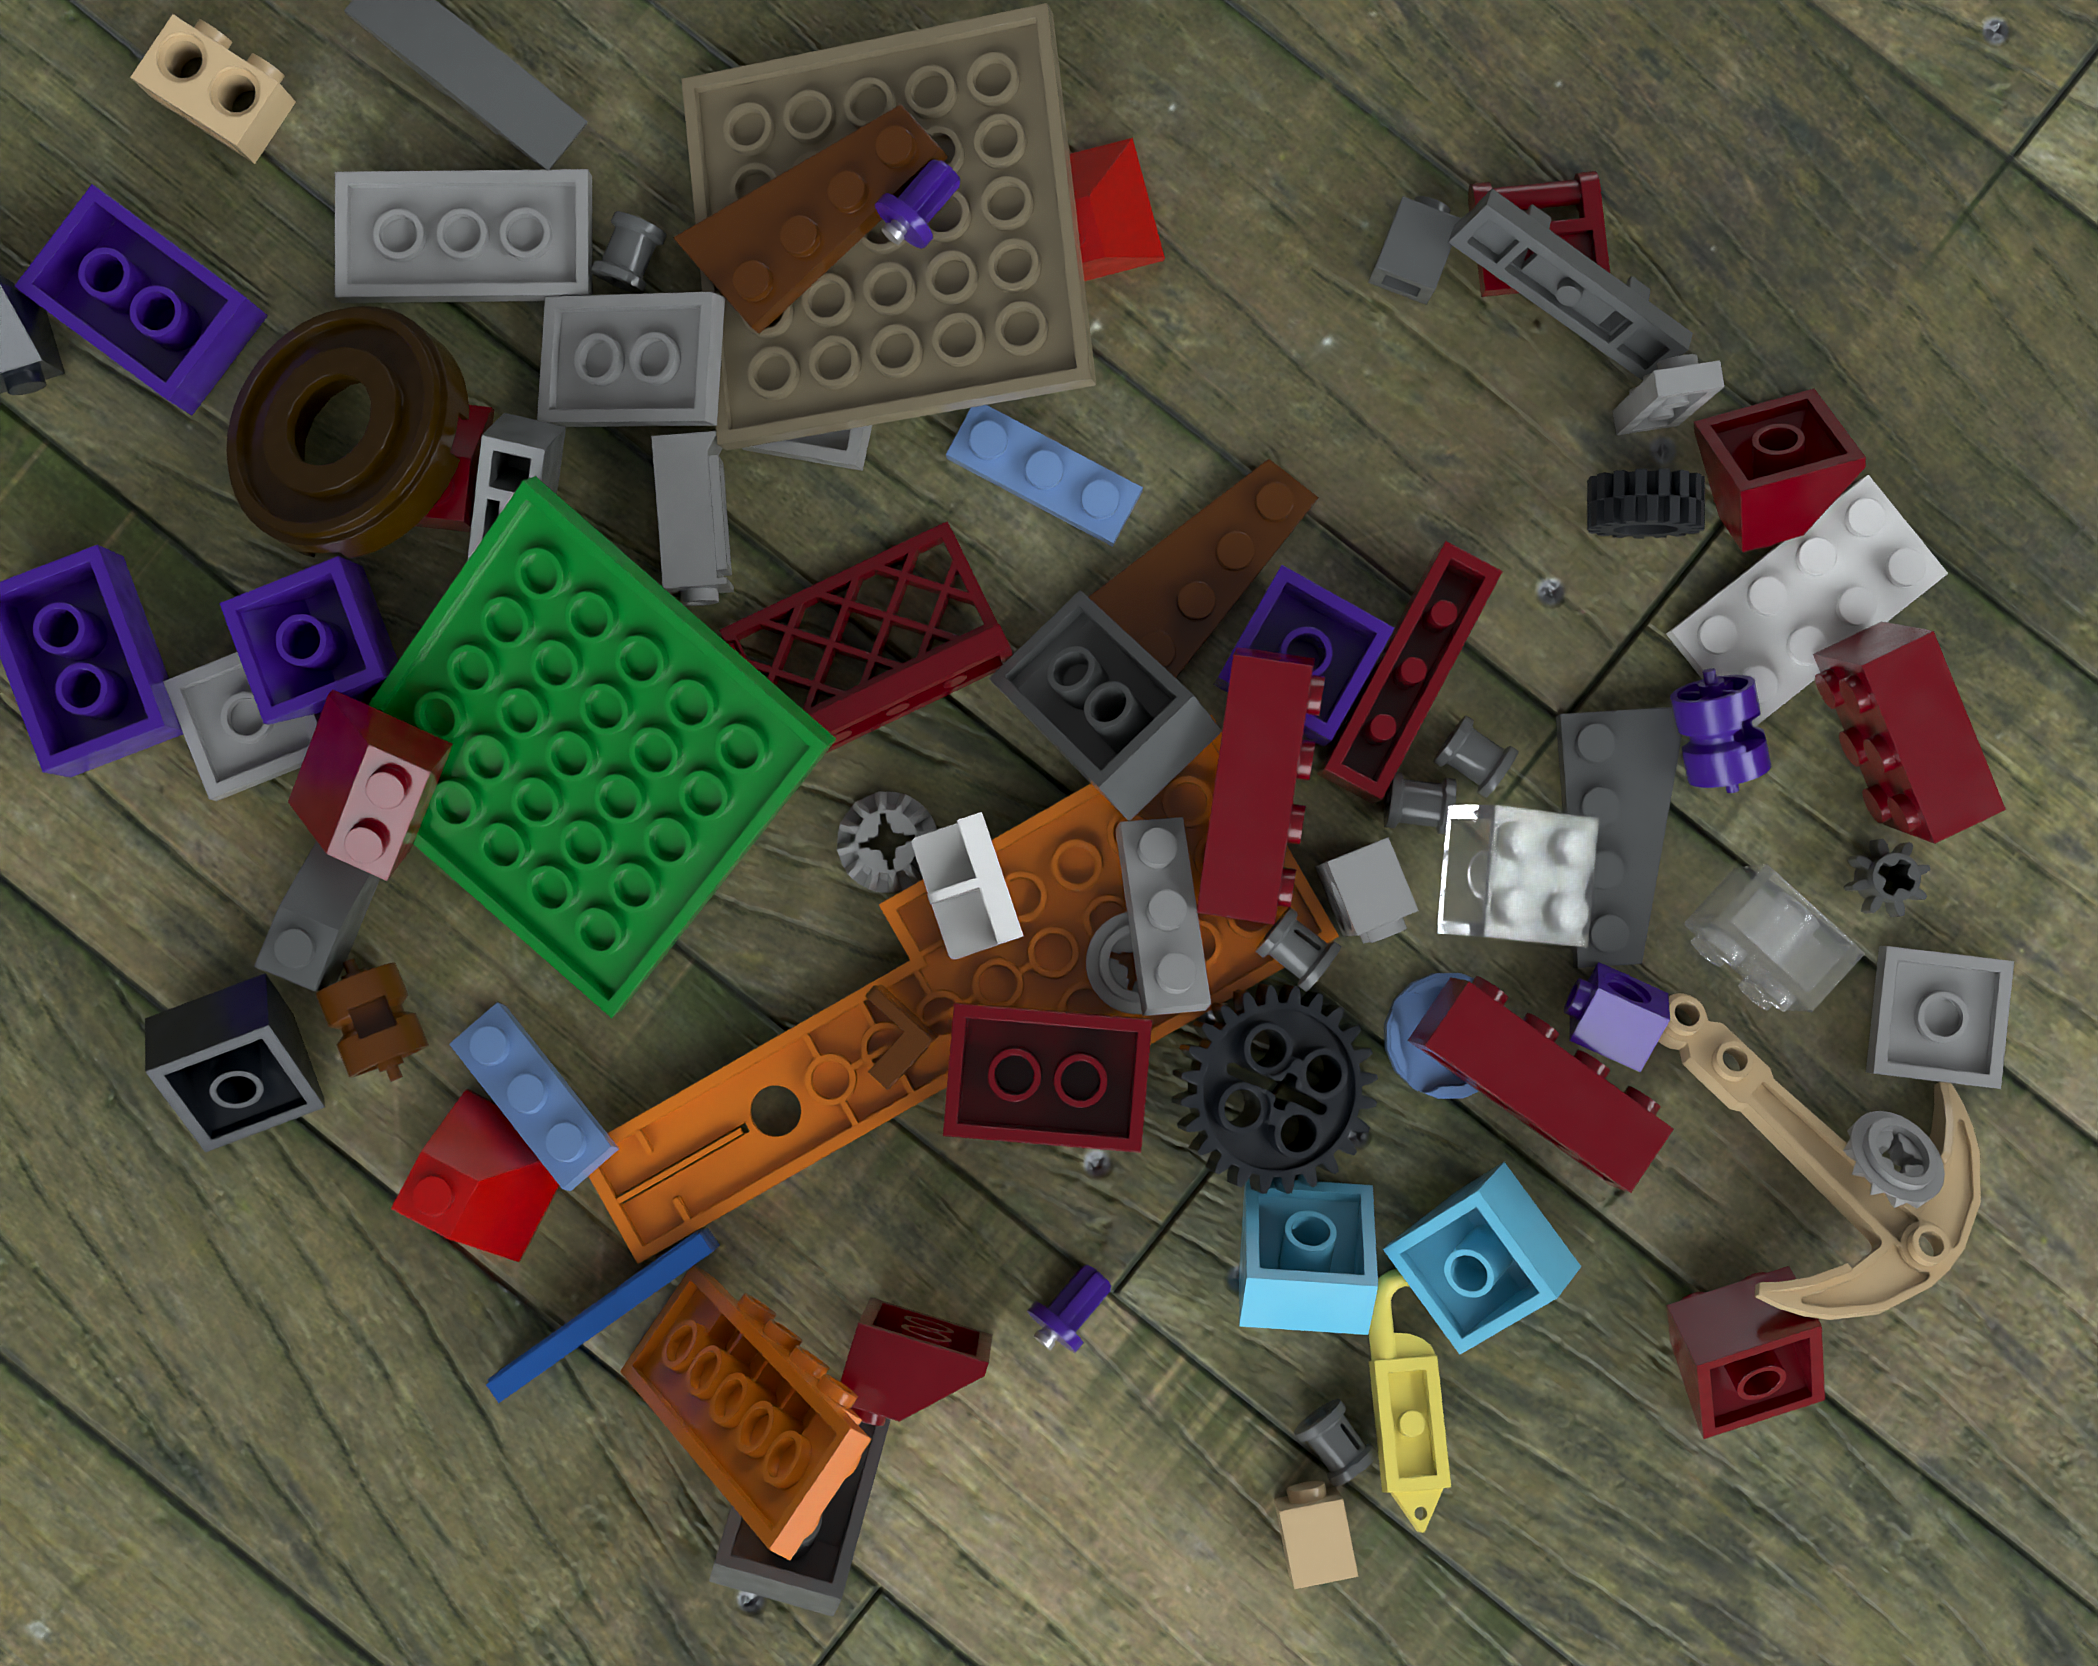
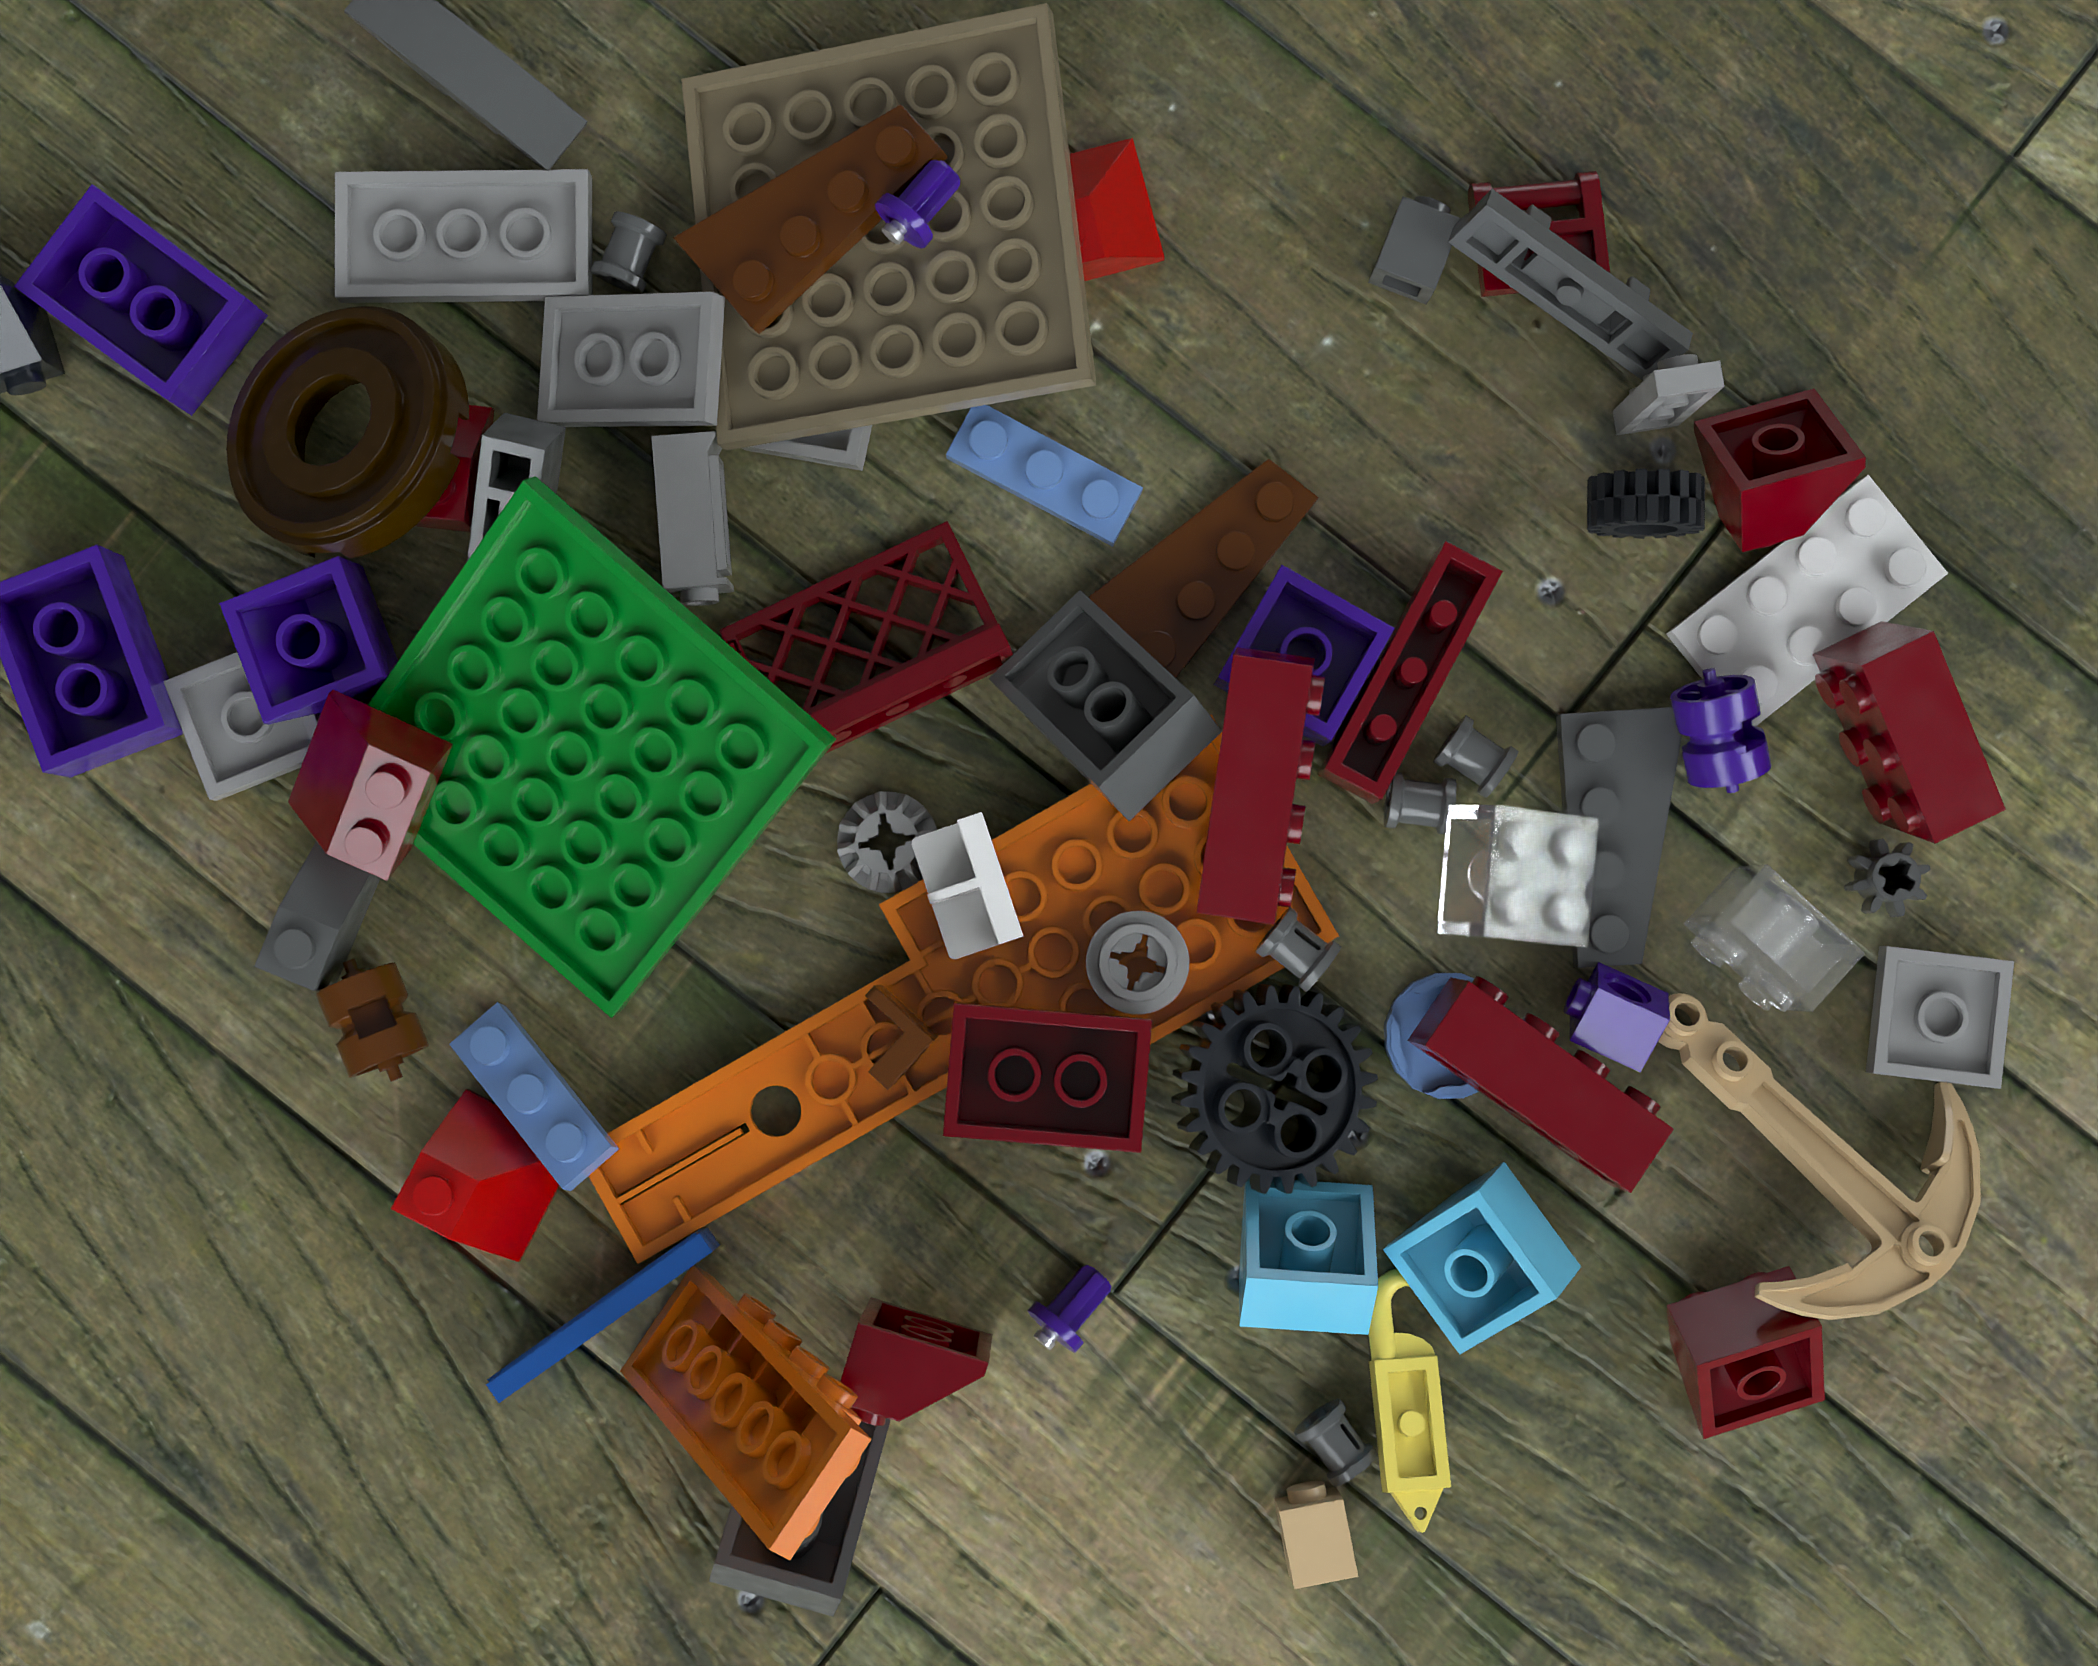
(210, 93): tan brick -> none
(232, 1063): black slope -> none
(1162, 916): light grey plate -> none
(1368, 892): light grey brick -> none
(1908, 1147): light grey gear -> none

